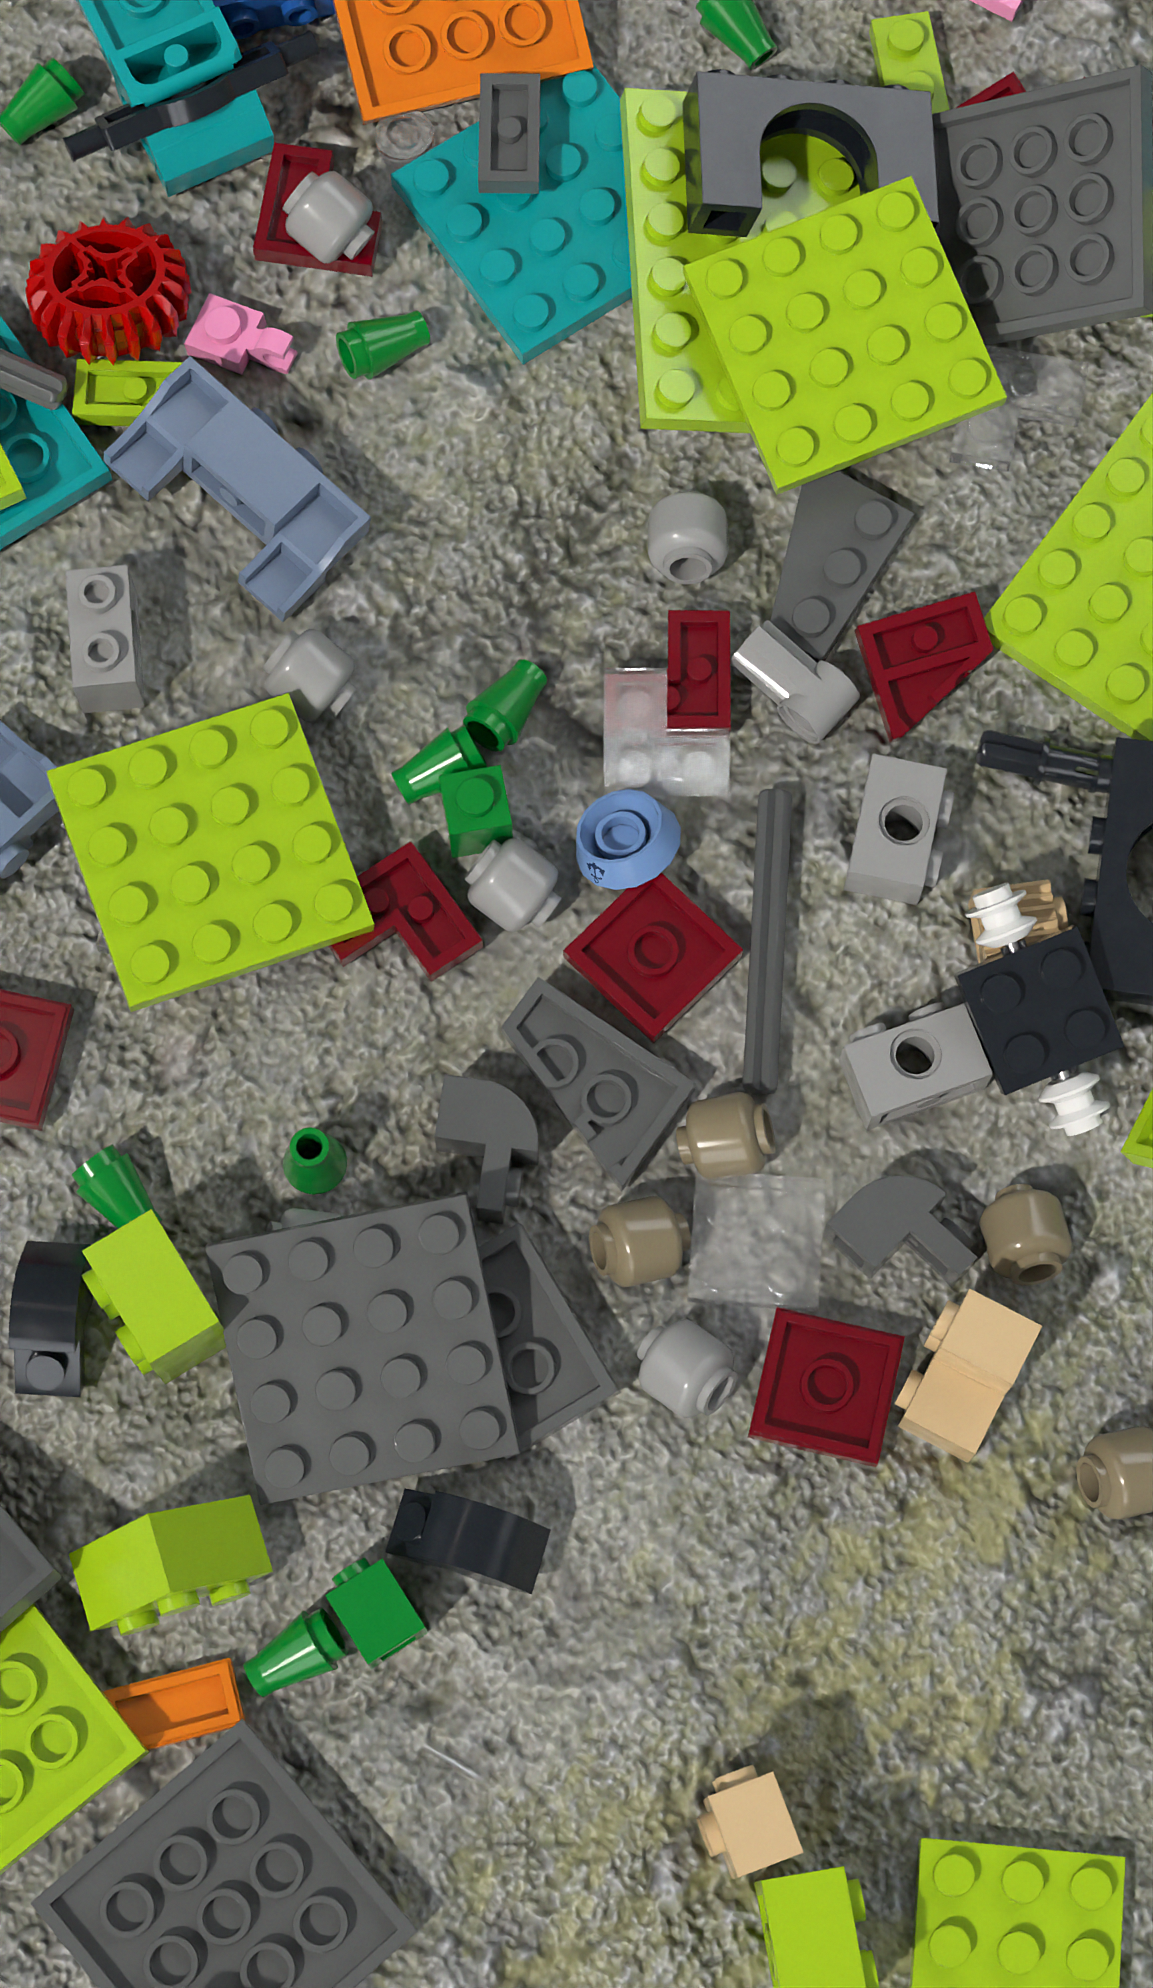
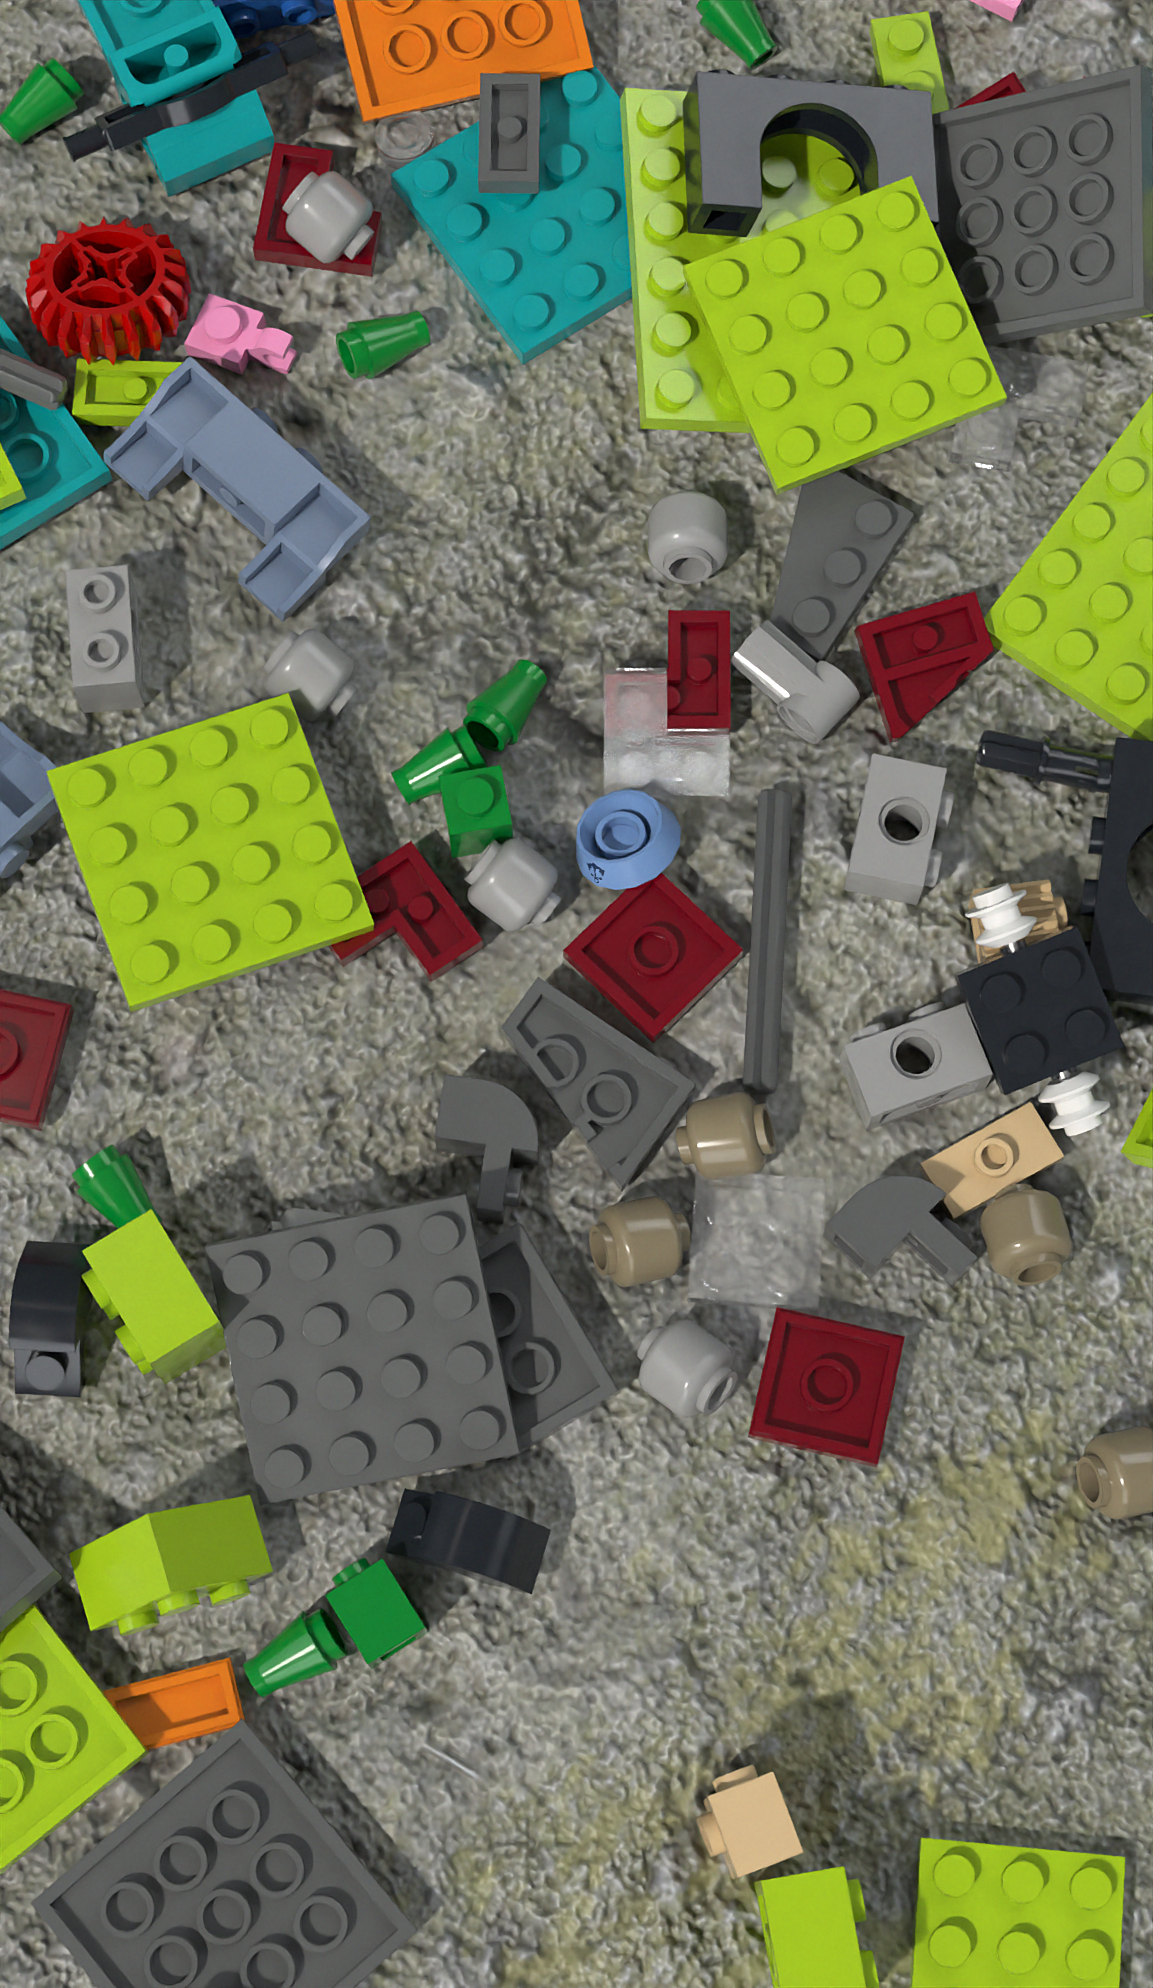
(316, 1174): green cone -> none
(973, 1367): tan brick -> none
(991, 1160): none -> tan plate

